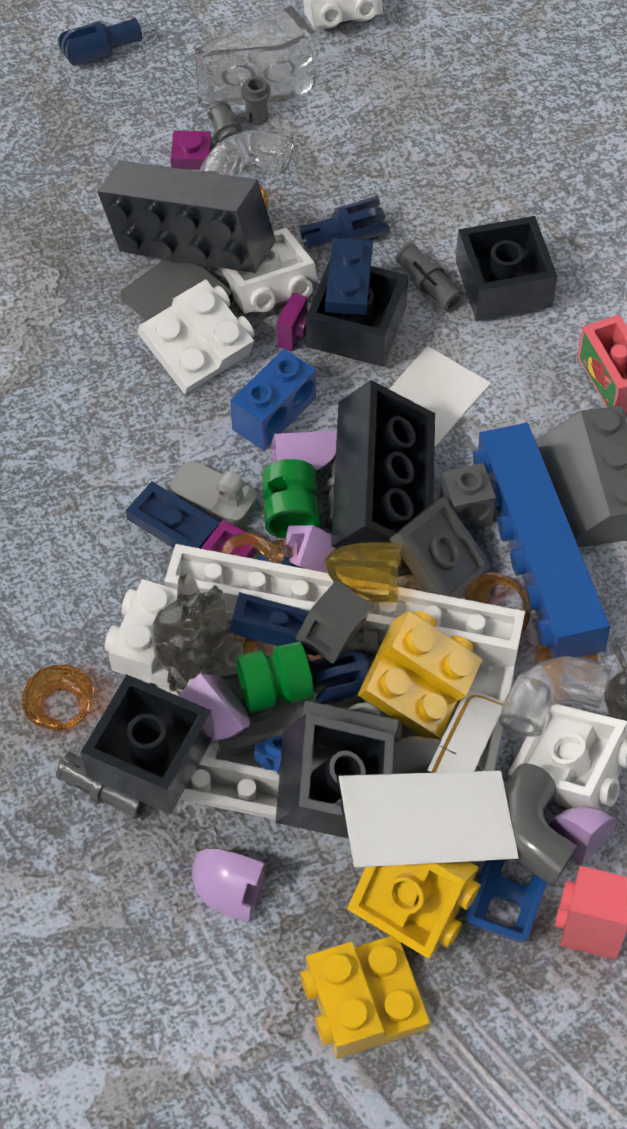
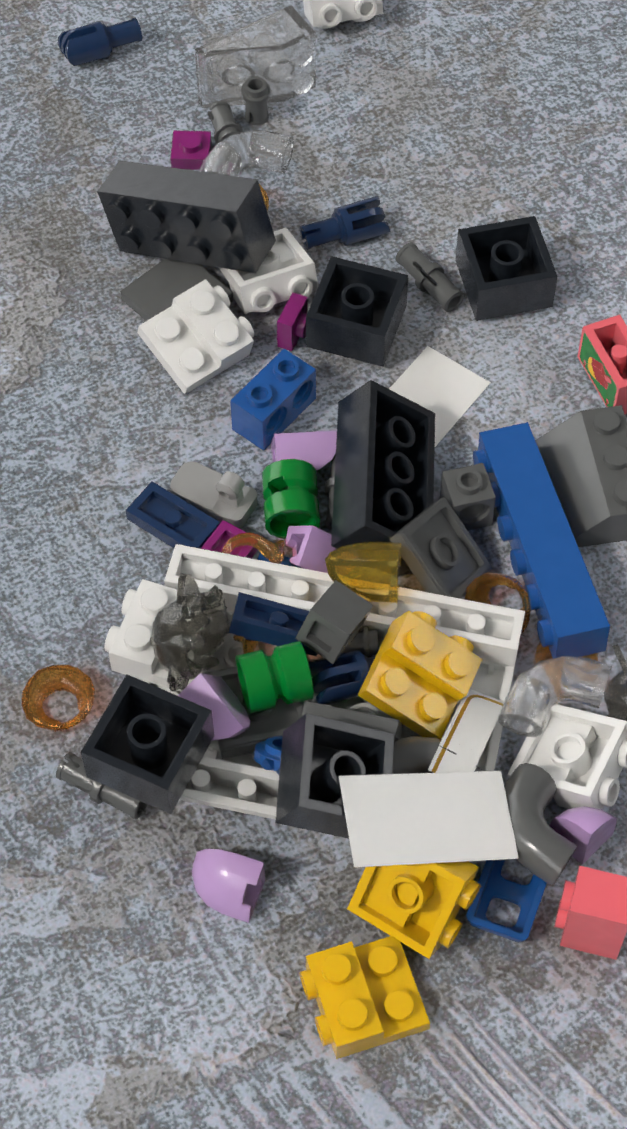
(349, 276): dark blue plate -> none

